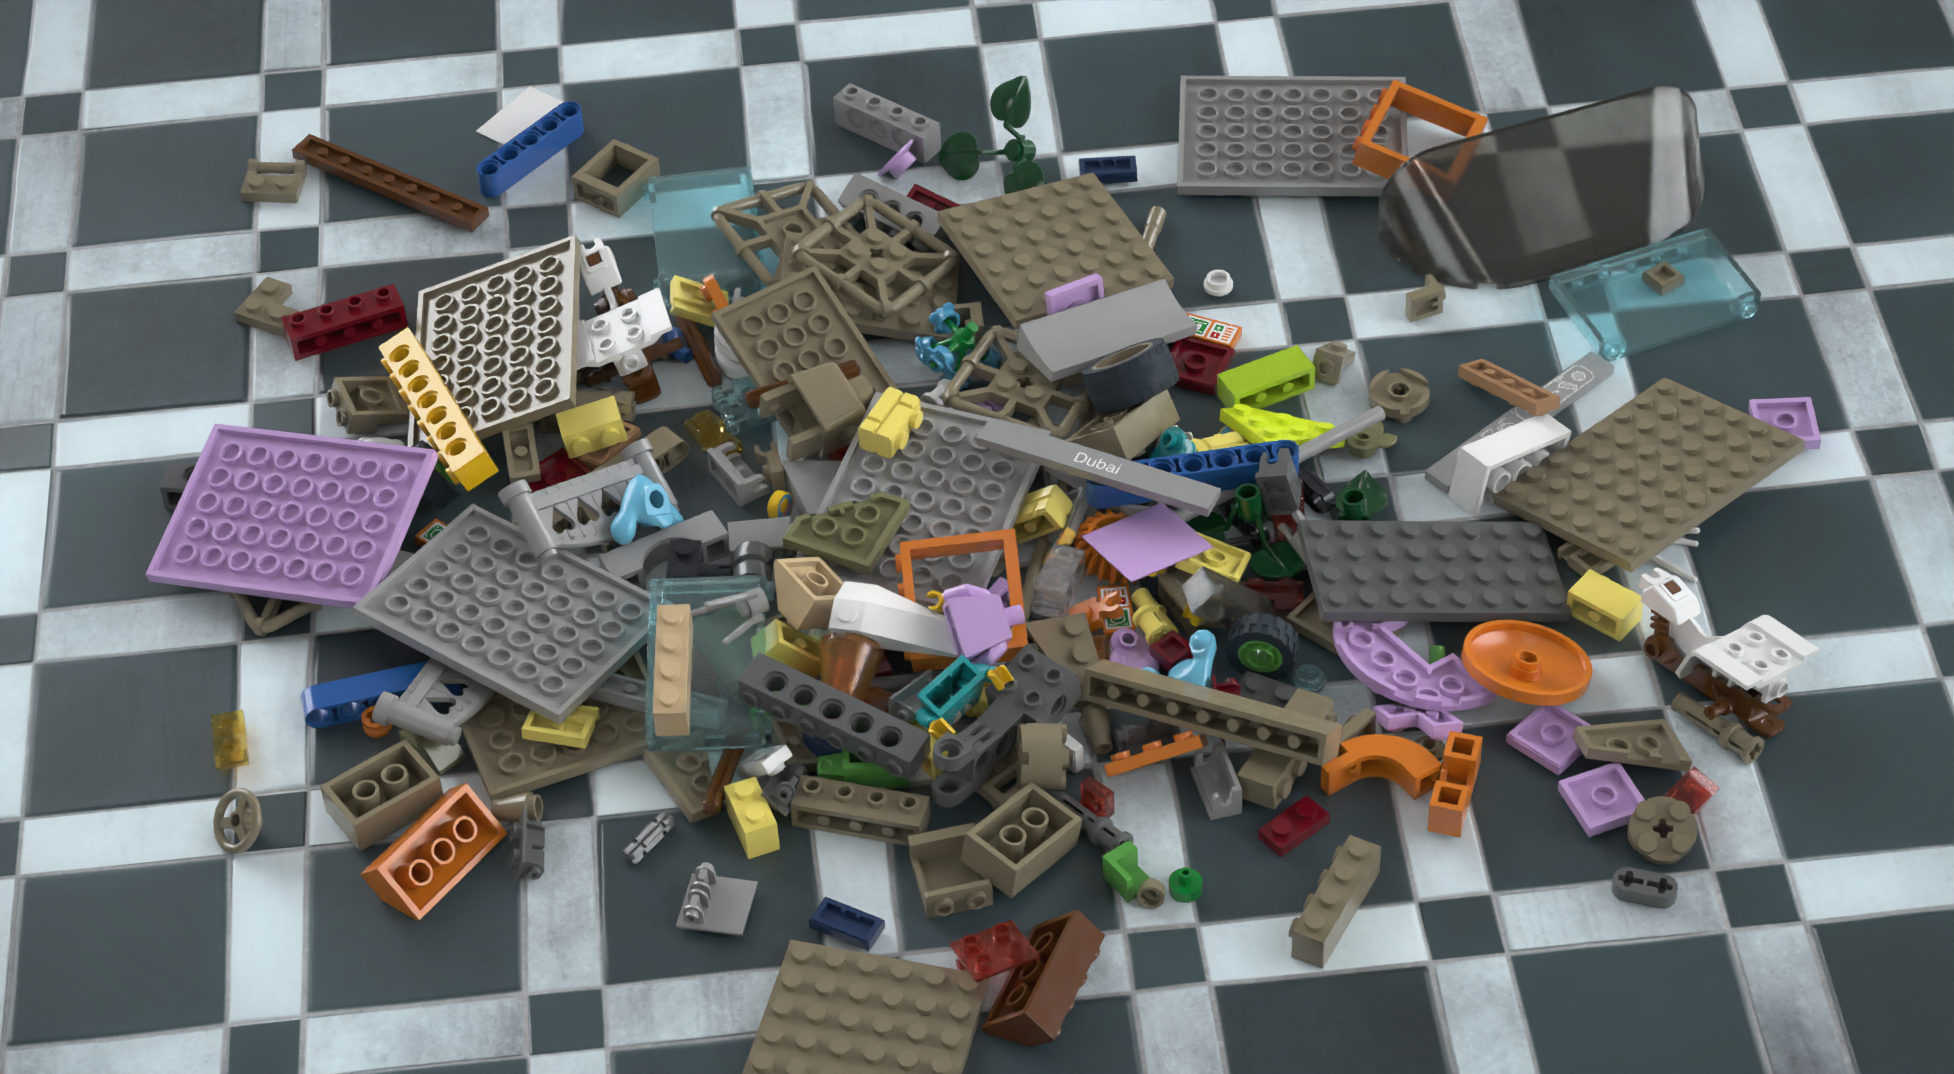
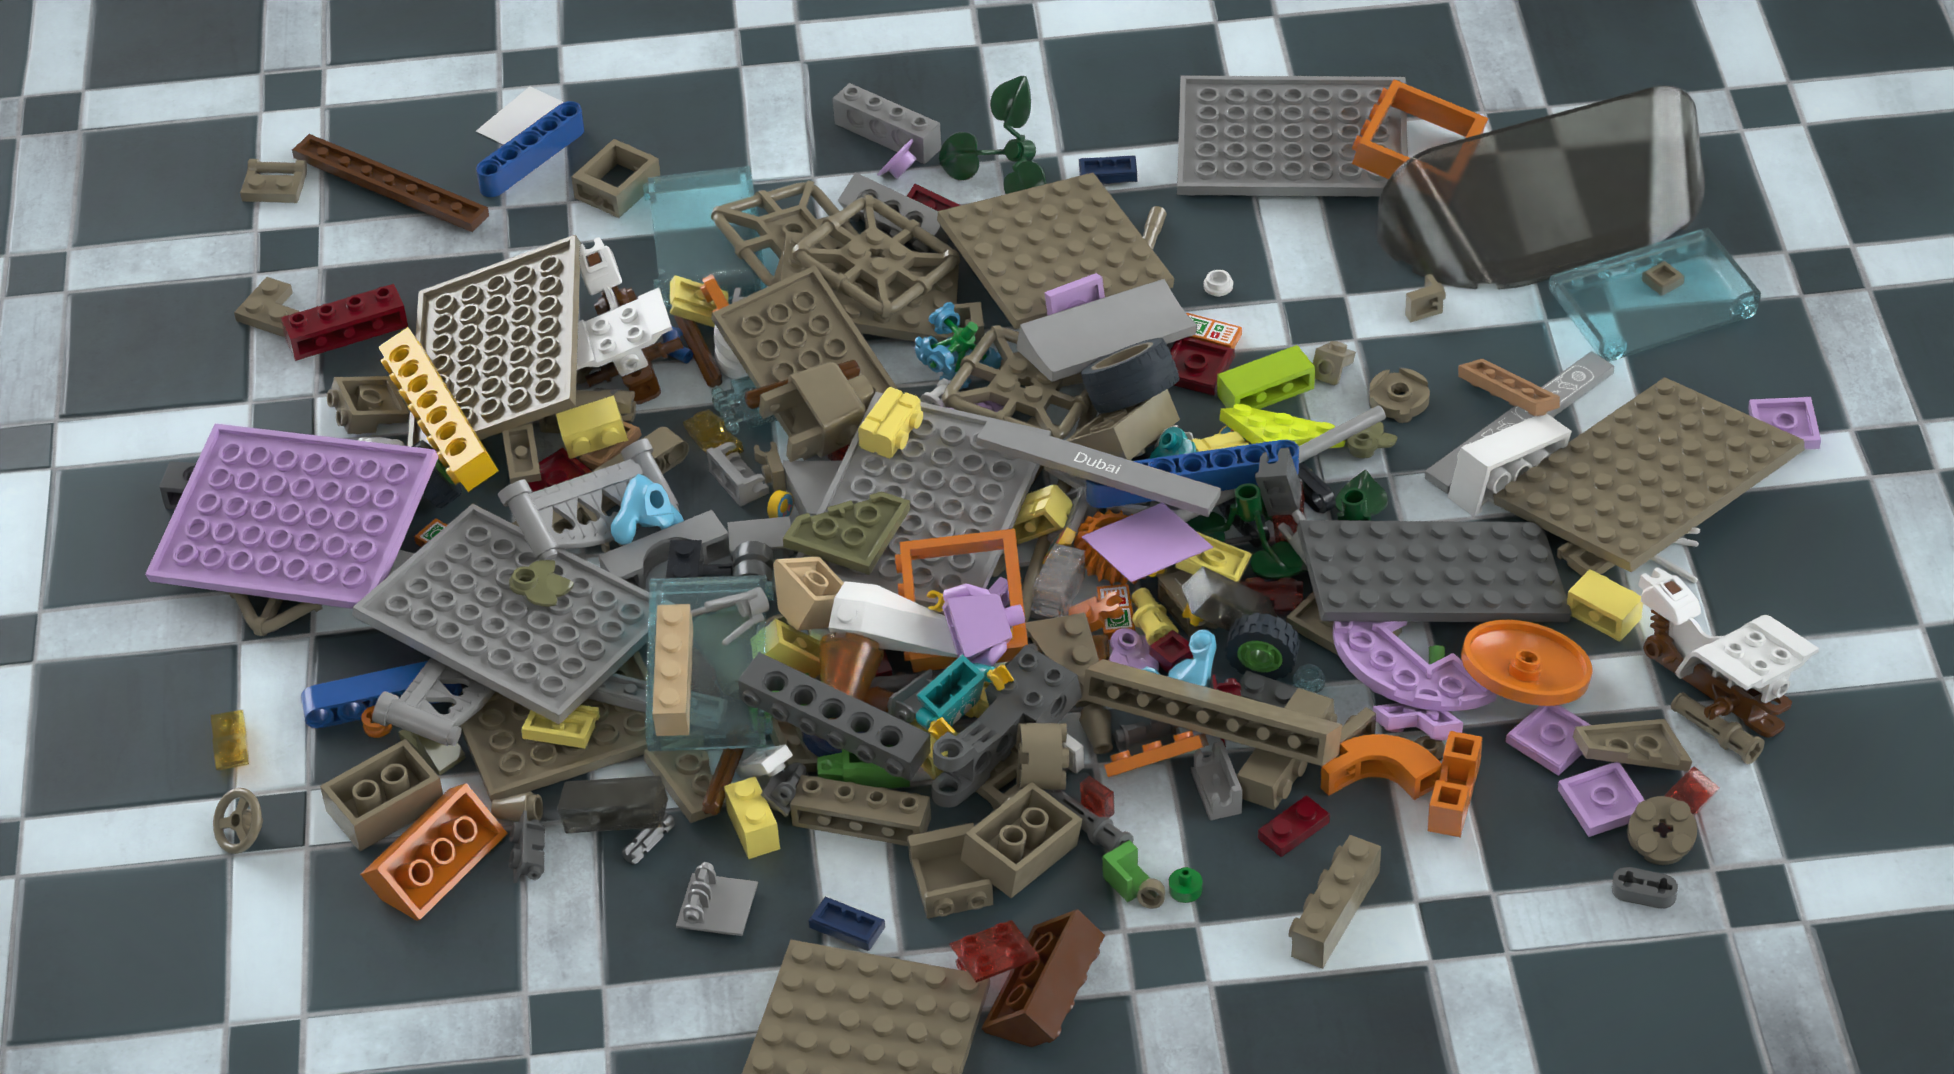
(540, 583): none -> olive plate
(612, 804): none -> clear smoke brick

